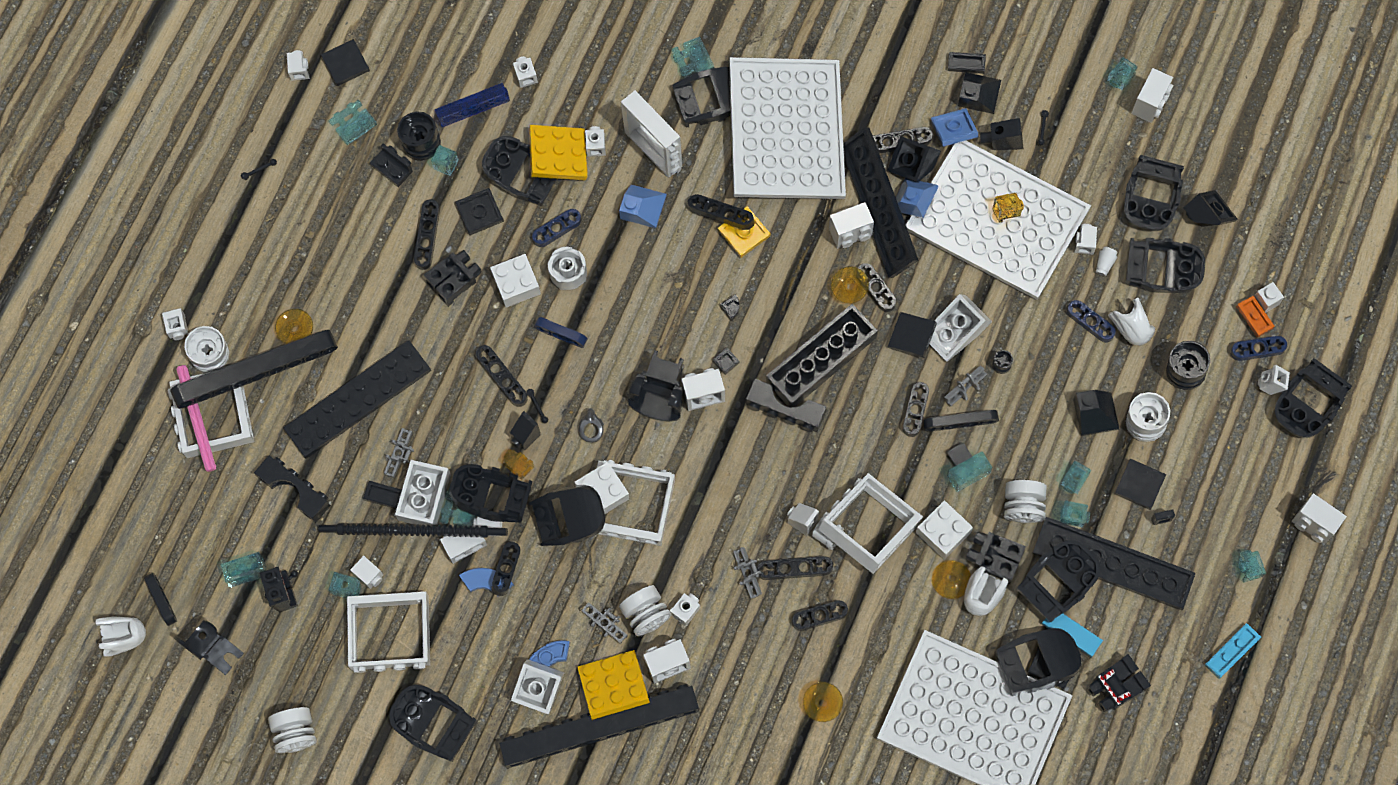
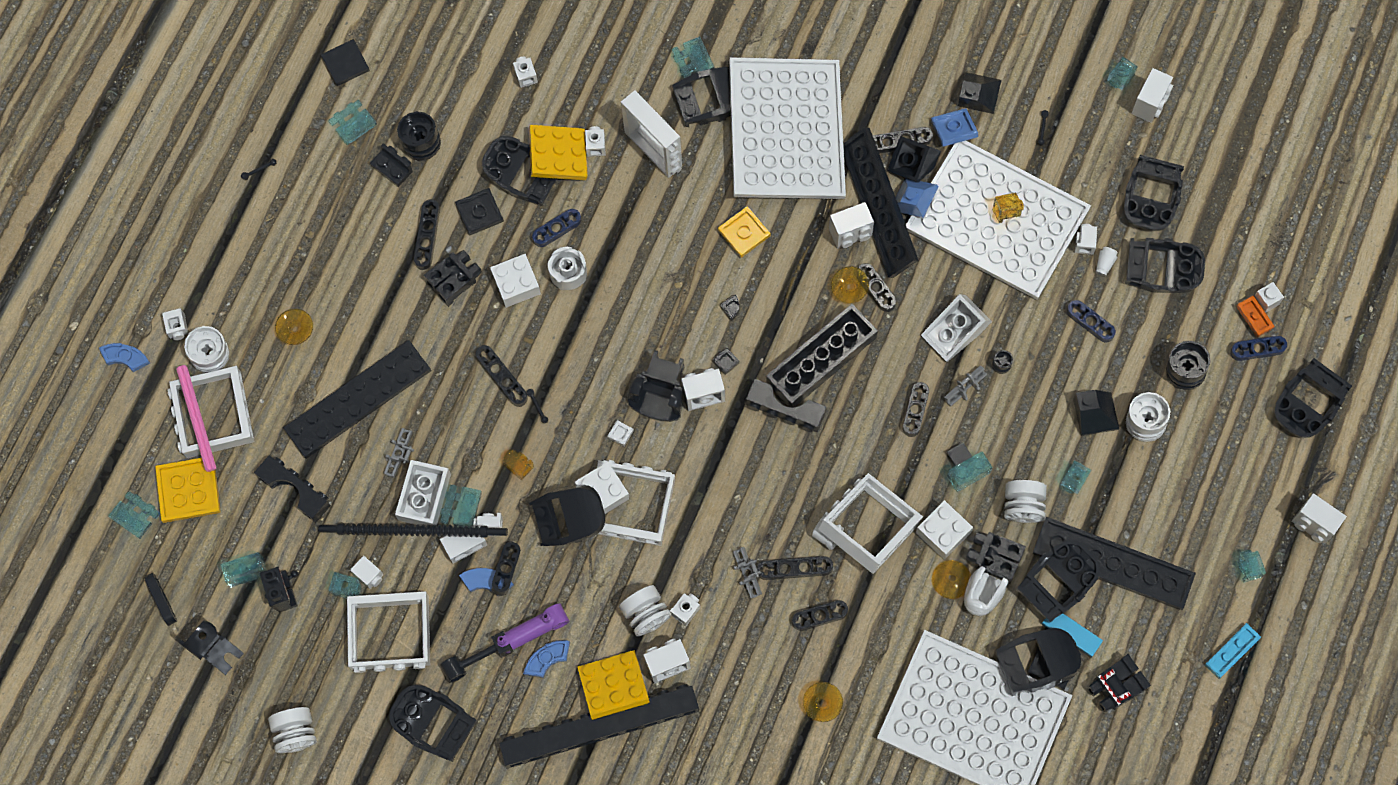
(120, 634): white hair -> none
(124, 355): none -> medium blue tile
(131, 520): none -> clear light blue plate
(186, 490): none -> yellow plate
(253, 369): black beam -> none
(297, 66): white brick -> none
(382, 494): black tile -> none
(444, 160): clear light blue brick -> none
(471, 487): black slope -> none
(472, 105): clear blue fence -> none
(506, 642): none -> piece
(524, 431): black slope -> none
(537, 686): white brick -> none
(560, 332): dark blue beam -> none
(591, 418): flat silver piece -> none
(603, 616): light grey piece -> none
(620, 433): none -> white tile
(642, 206): medium blue slope -> none
(722, 209): black beam -> none
(803, 518): white slope -> none
(912, 334): black tile -> none
(961, 420): black beam -> none
(966, 62): black tile -> none
(1004, 135): black torso -> none
(1070, 508): clear light blue brick -> none
(1134, 325): white hair -> none
(1140, 484): black tile -> none
(1163, 517): black tile -> none
(1209, 209): black slope -> none
(1269, 380): white brick -> none

